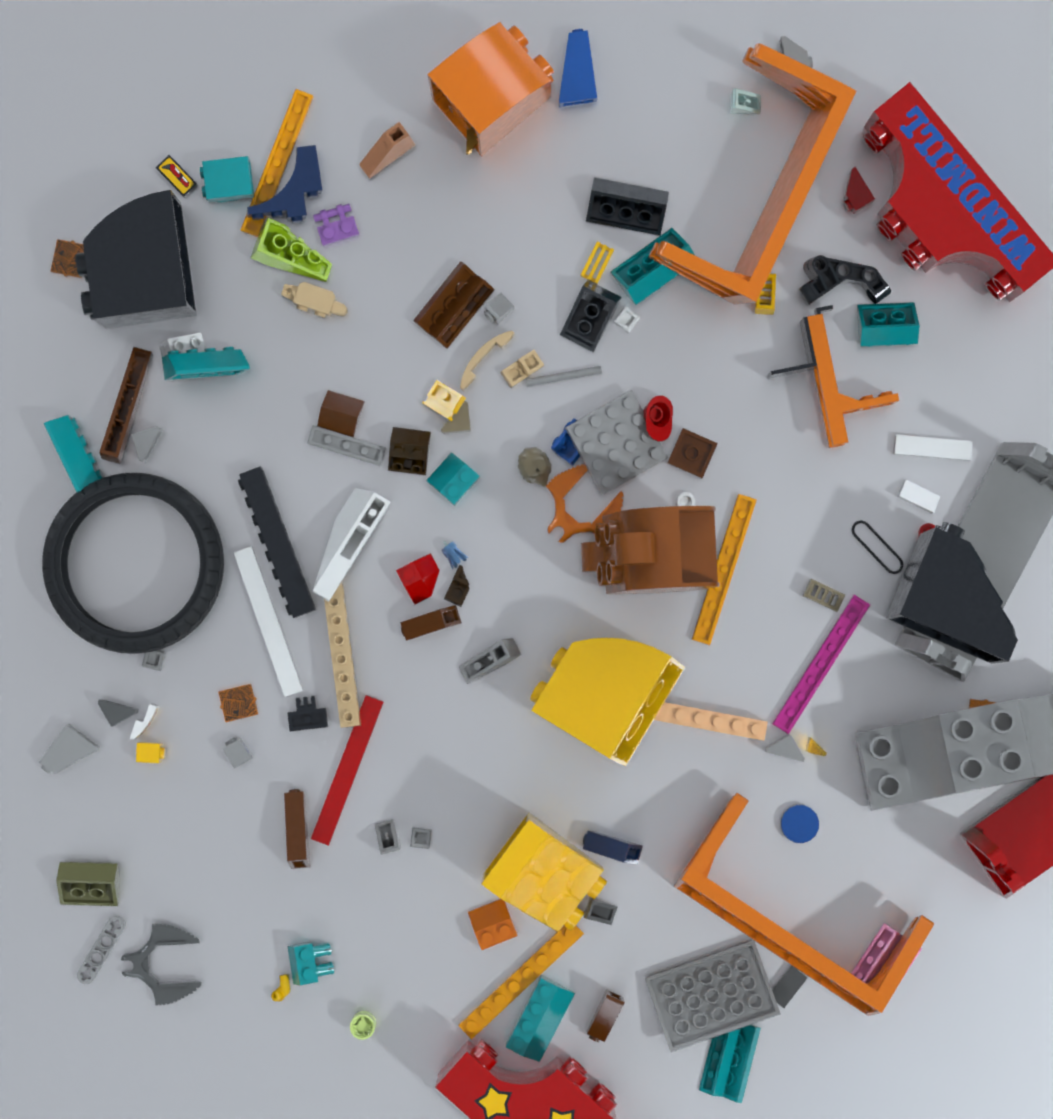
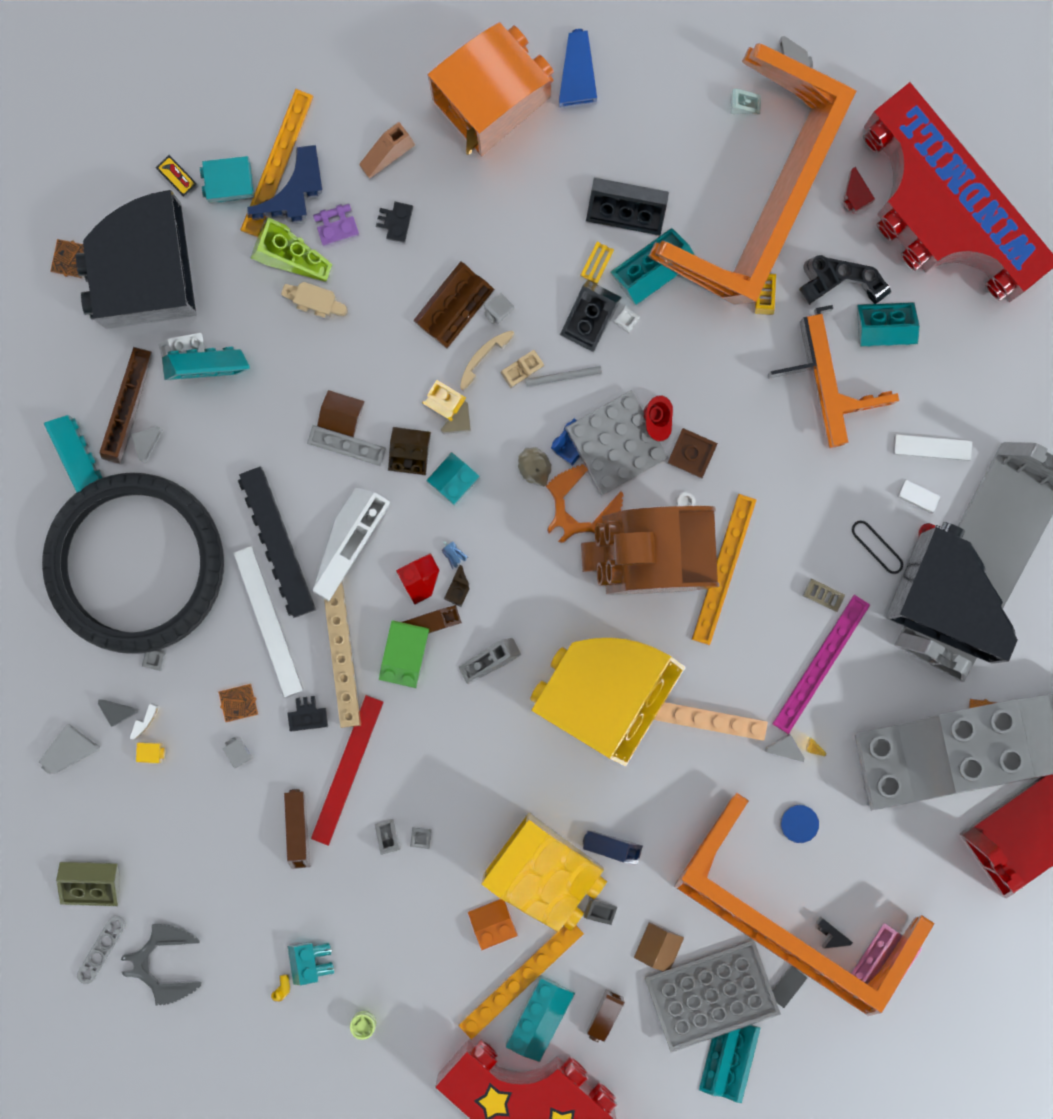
(396, 221): none -> black hinge
(404, 654): none -> bright green slope
(658, 947): none -> medium nougat slope
(836, 938): none -> black slope

